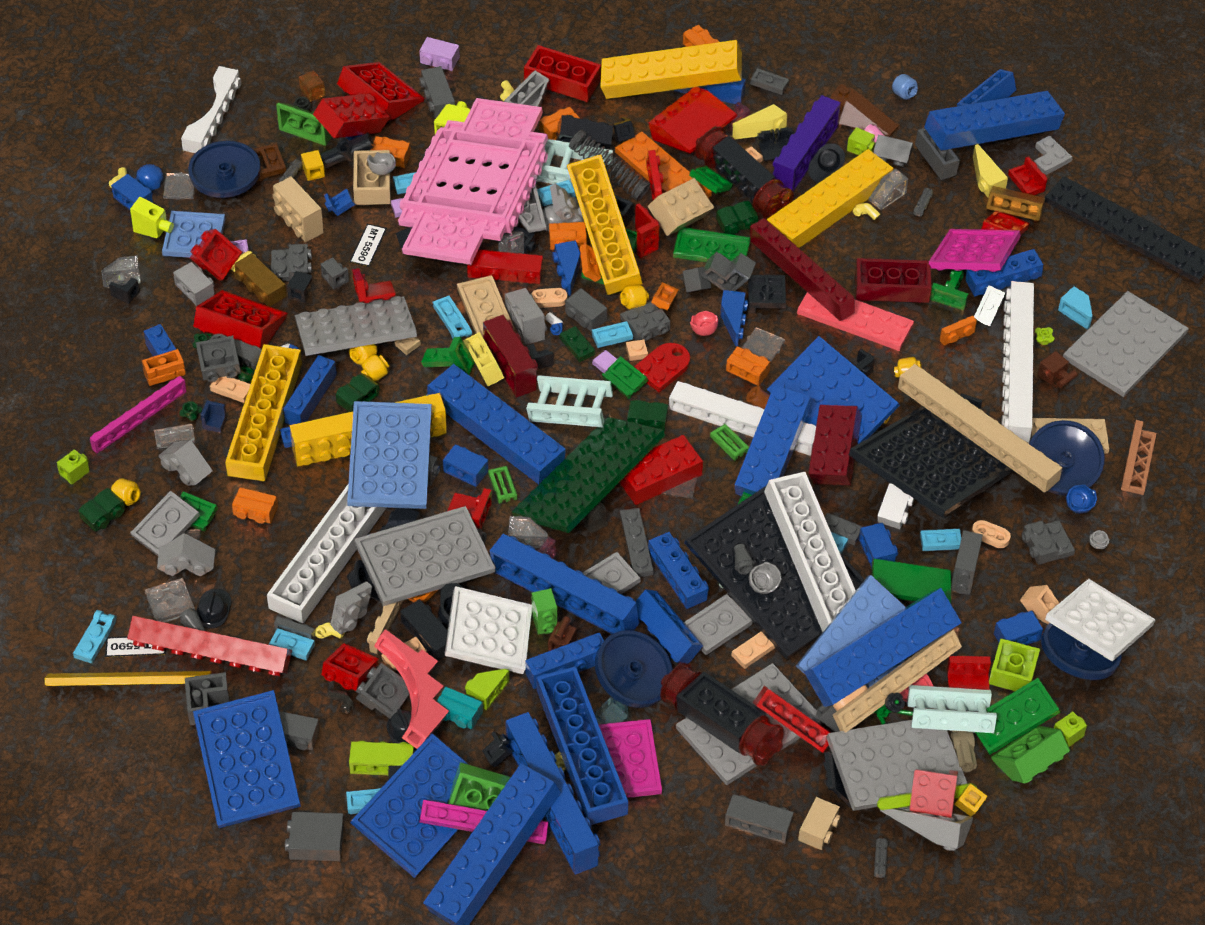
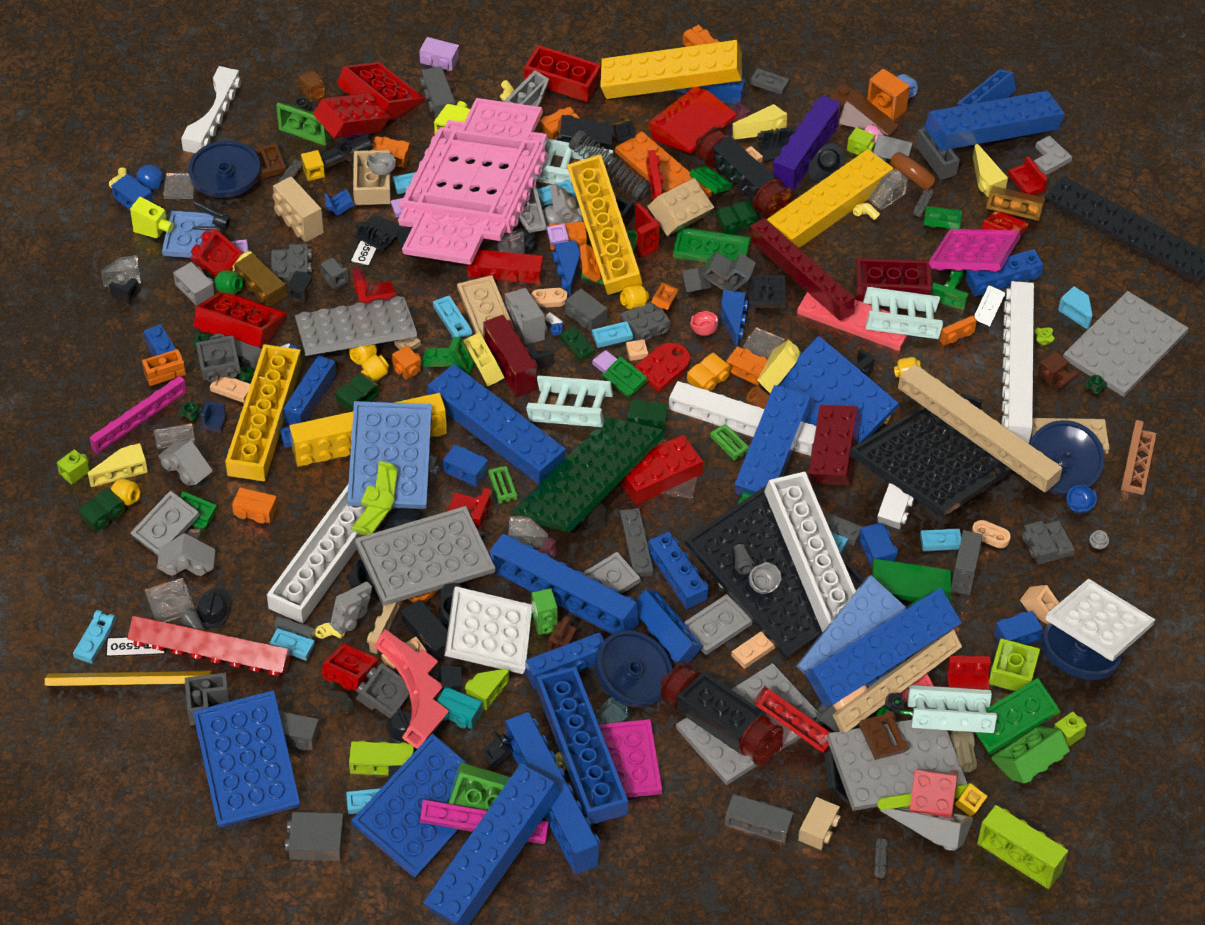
(122, 464): none -> light yellow slope
(219, 220): none -> black plant
(228, 282): none -> green head
(377, 231): none -> black hinge
(377, 499): none -> lime plate
(406, 362): none -> orange brick
(450, 677): none -> black panel
(557, 234): none -> lavender tile
(708, 372): none -> light orange brick
(779, 364): none -> light yellow slope
(878, 739): none -> reddish brown plate
(888, 94): none -> orange brick
(902, 324): none -> light aqua fence
(912, 170): none -> dark orange cylinder
(942, 217): none -> green plate
(1022, 846): none -> lime brick
(1096, 384): none -> dark green plate

